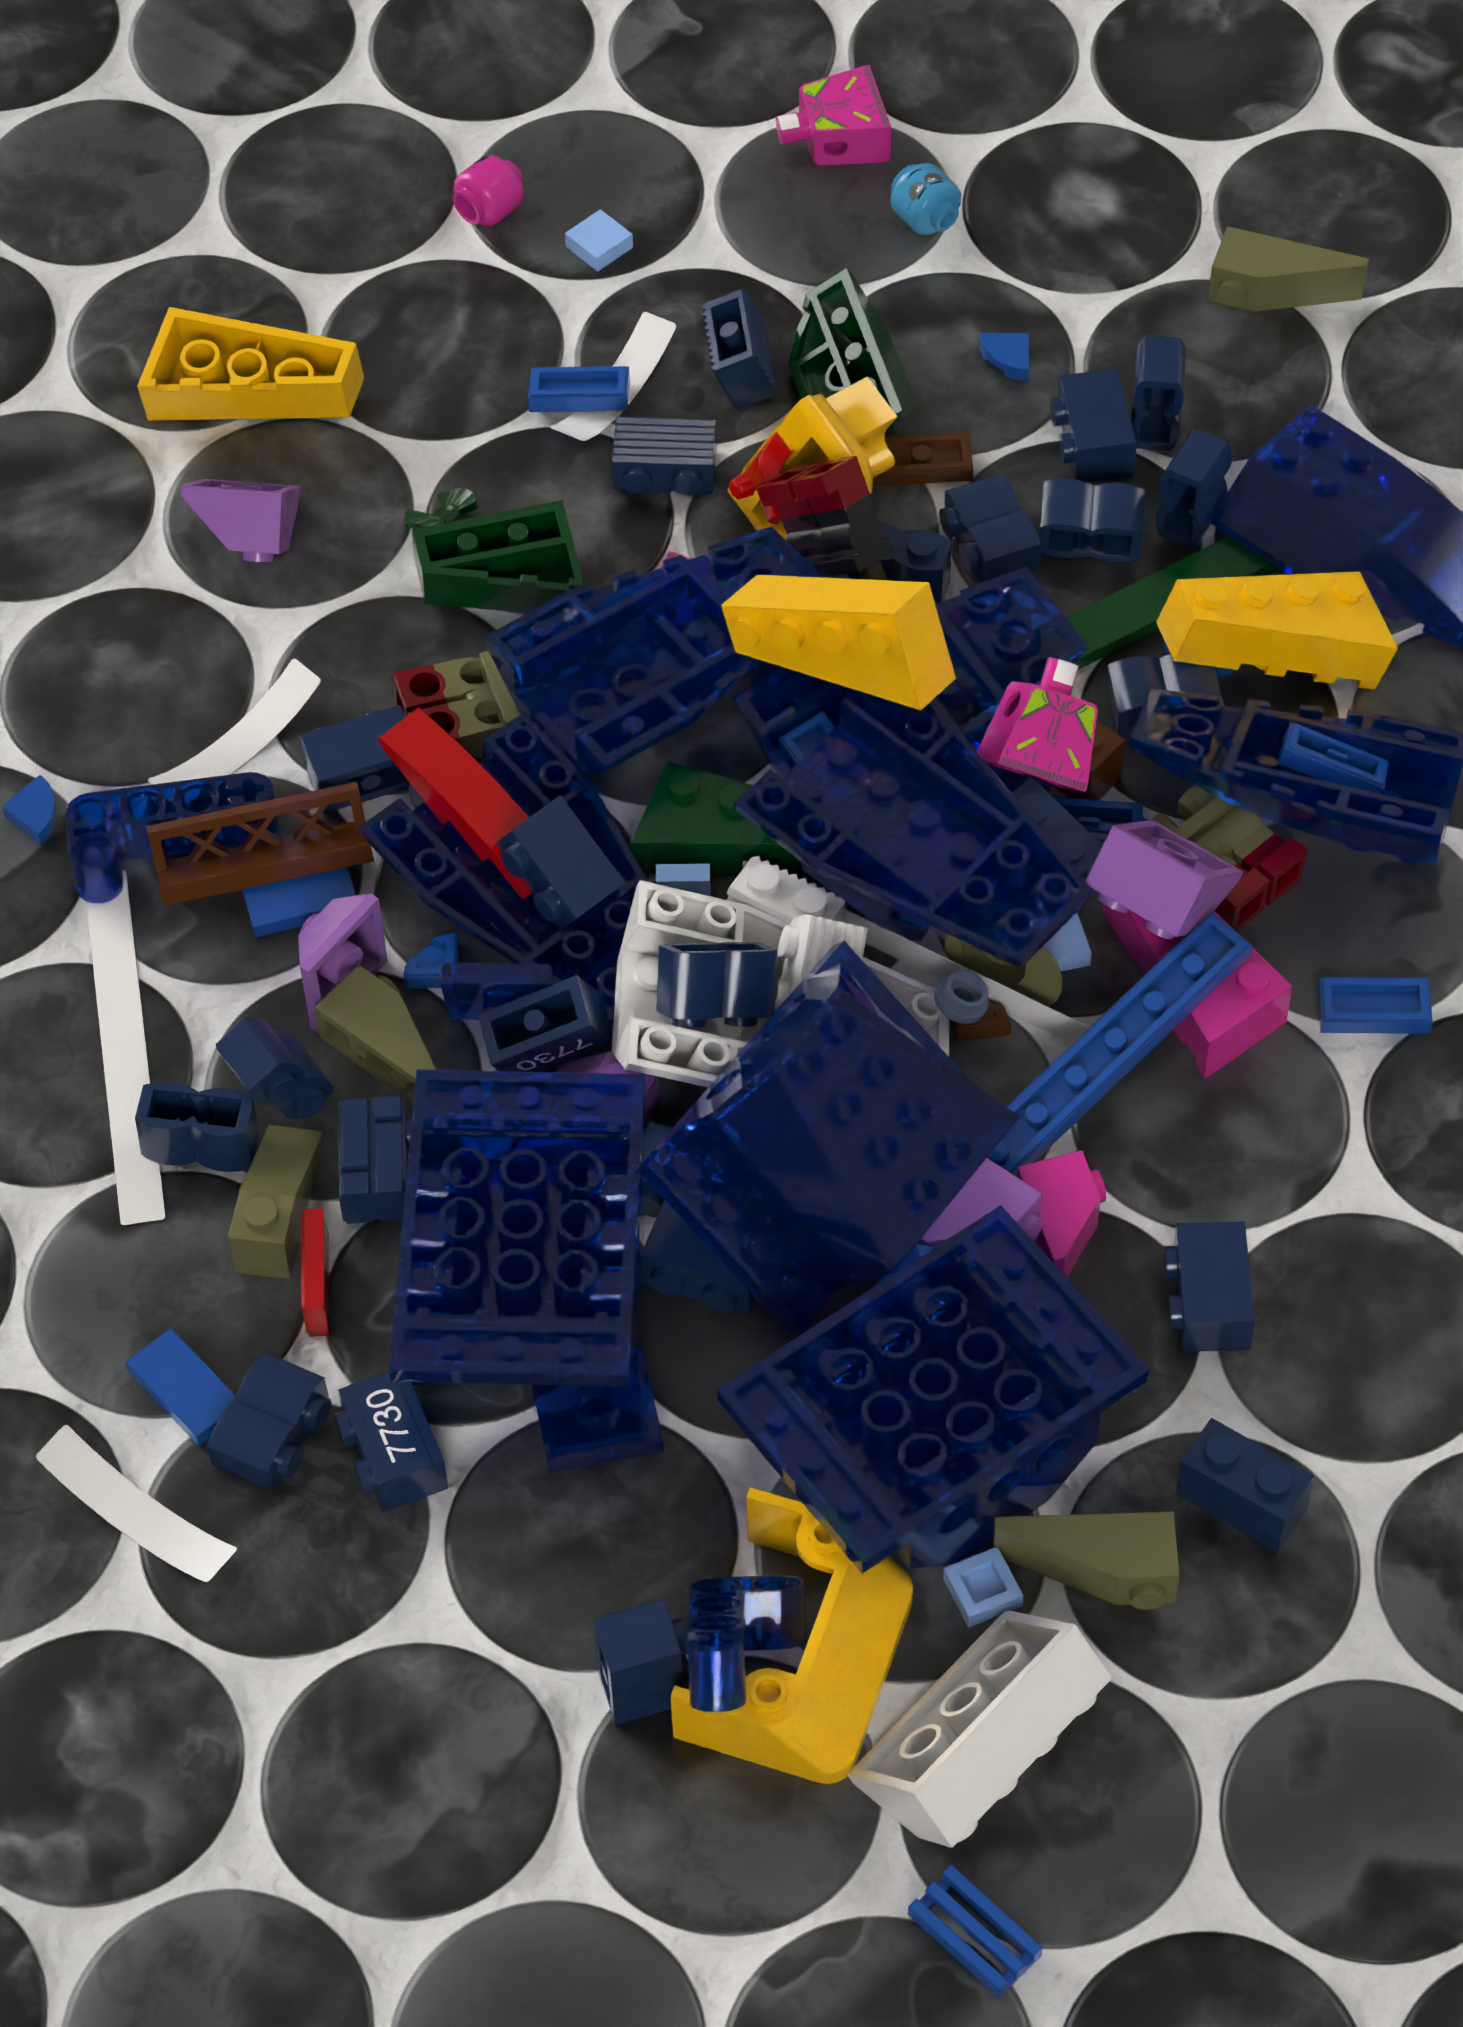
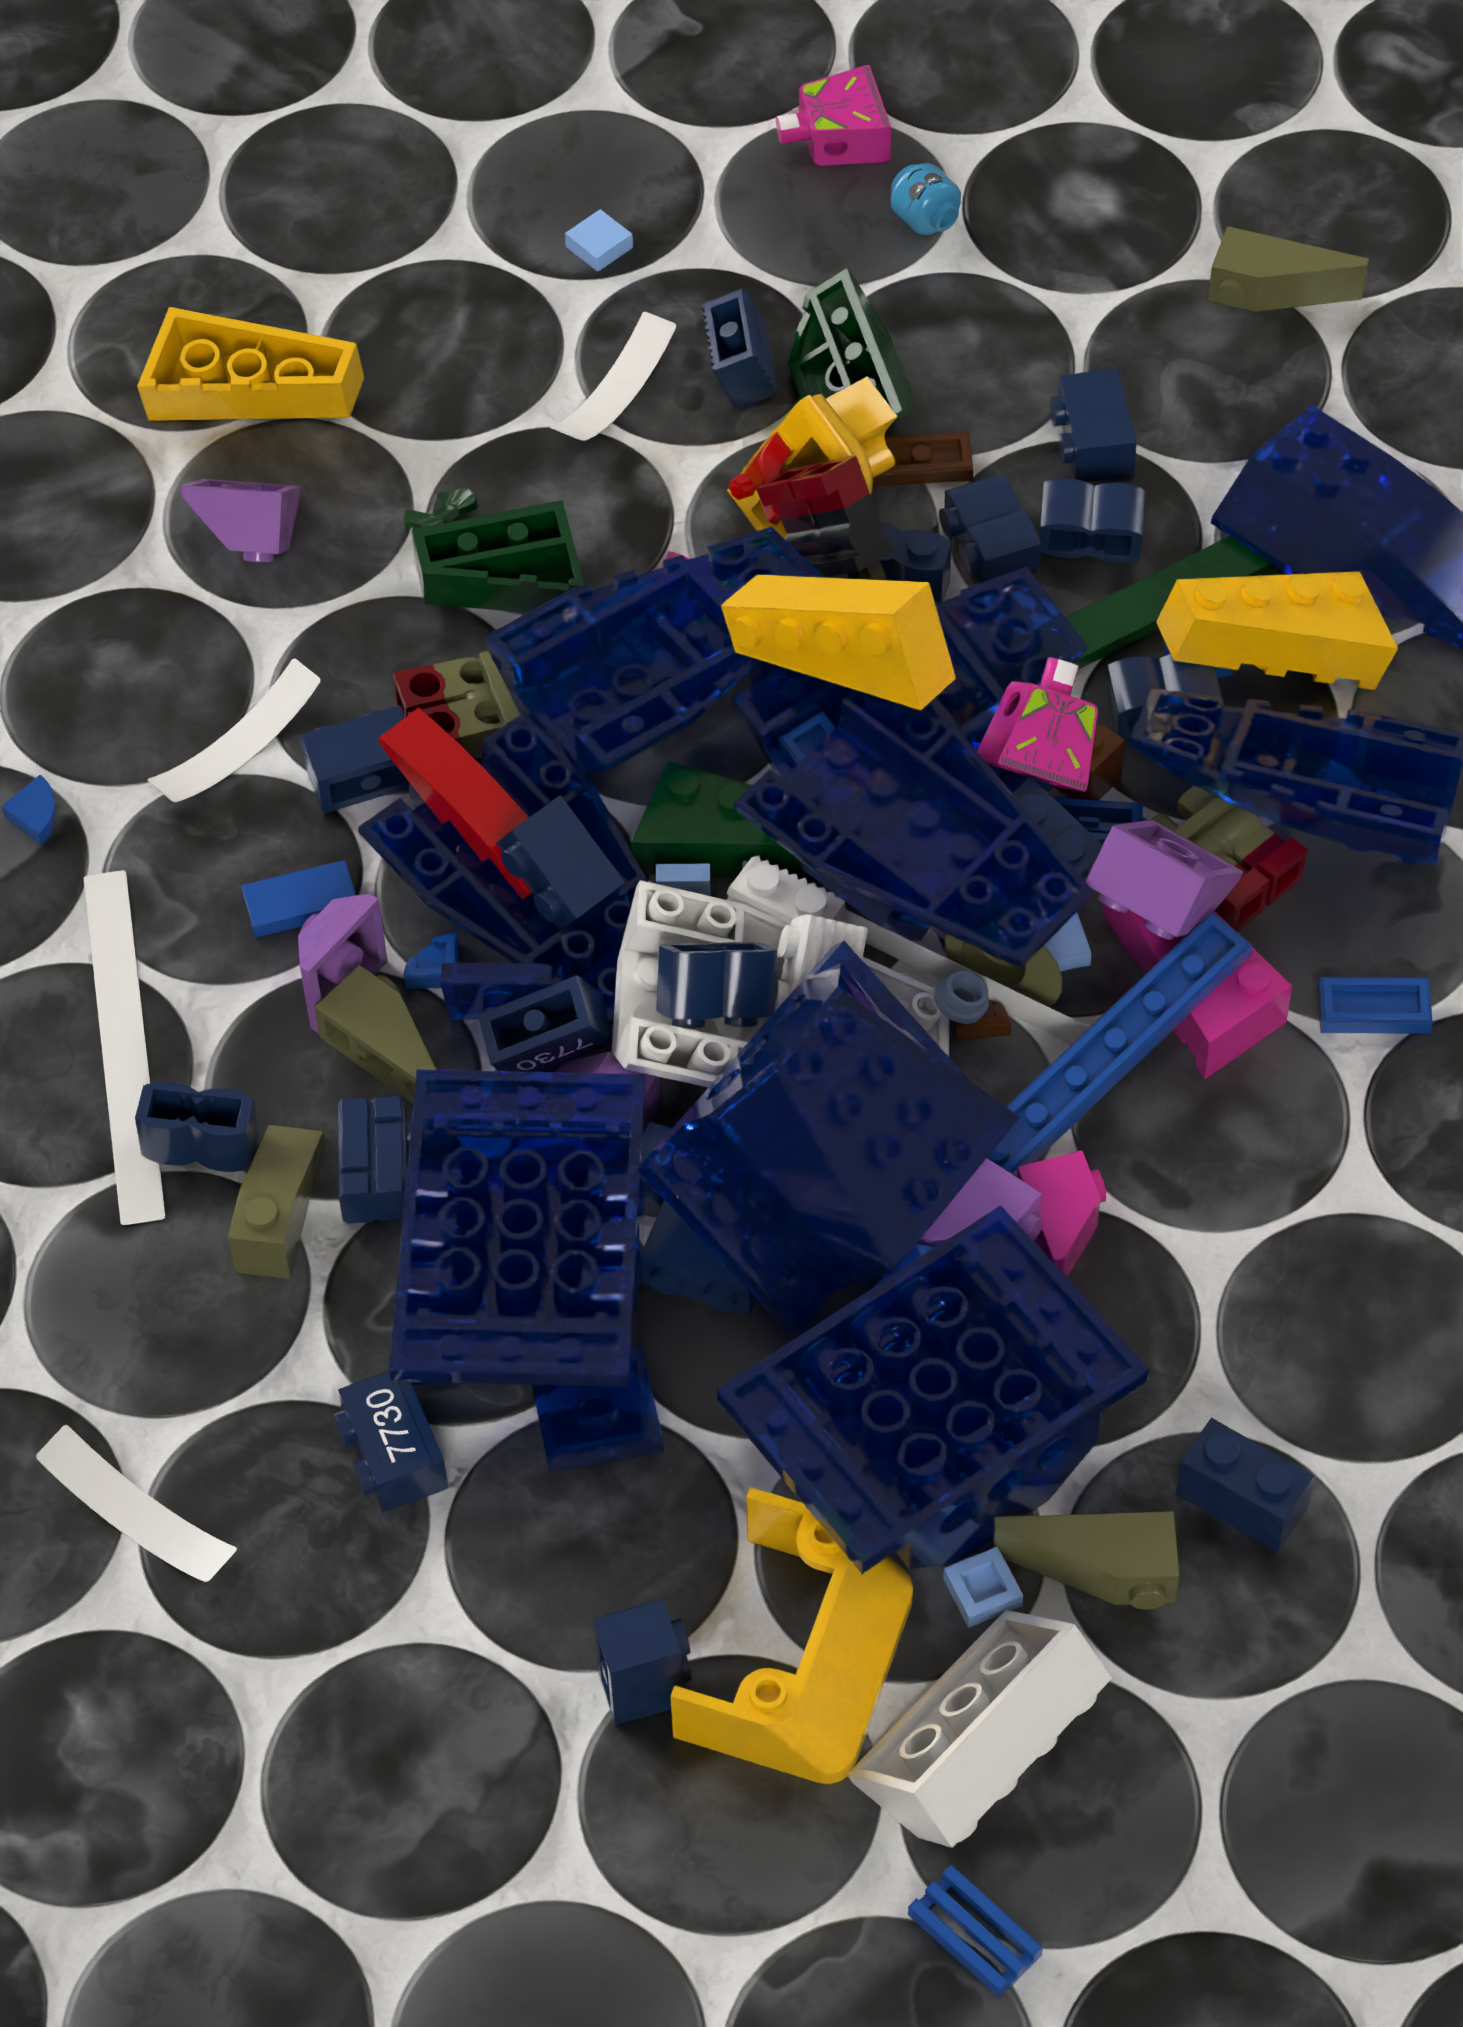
(114, 824): clear blue beam -> none
(181, 1384): blue tile -> none
(261, 861): reddish brown fence -> none
(268, 1421): dark blue brick -> none
(275, 1068): dark blue brick -> none
(315, 1272): red tile -> none
(488, 190): dark pink head -> none
(579, 389): blue tile -> none
(664, 455): dark blue brick -> none
(733, 1618): clear blue beam -> none
(1007, 353): blue tile -> none
(1158, 392): dark blue brick -> none
(1193, 488): dark blue brick -> none
(1212, 1286): dark blue brick -> none
(1332, 760): blue tile -> none

